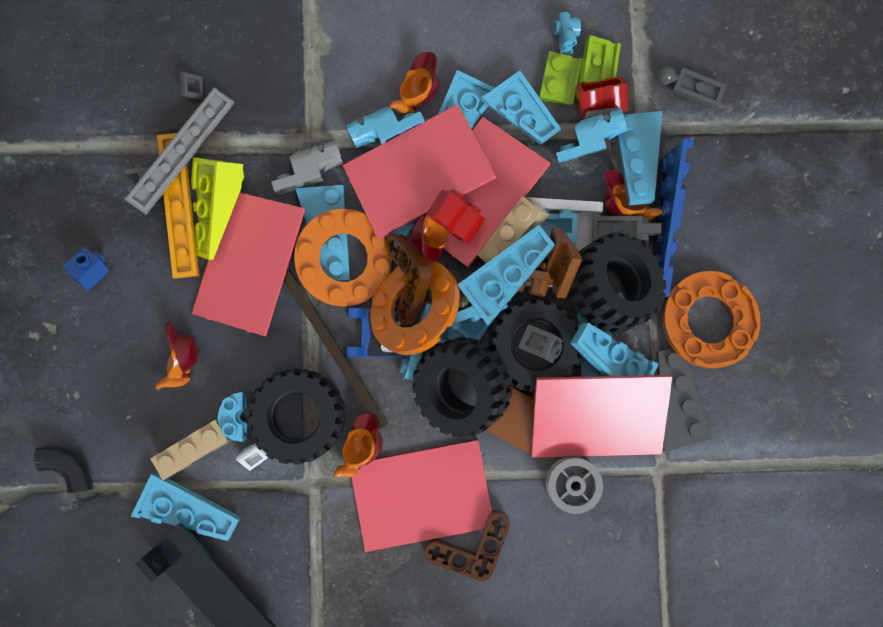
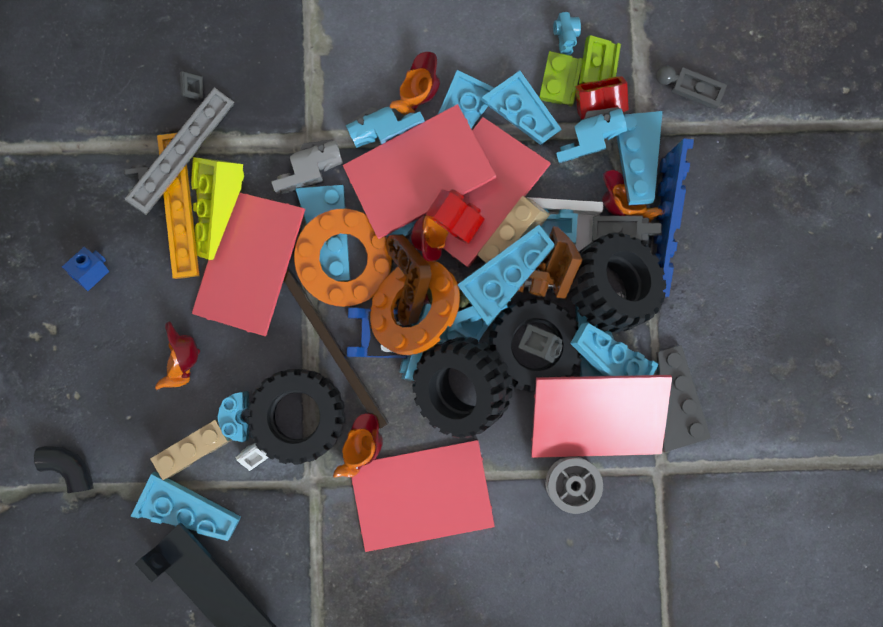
(472, 558): reddish brown beam -> none
(517, 421): dark orange slope -> none
(744, 319): orange plate -> none

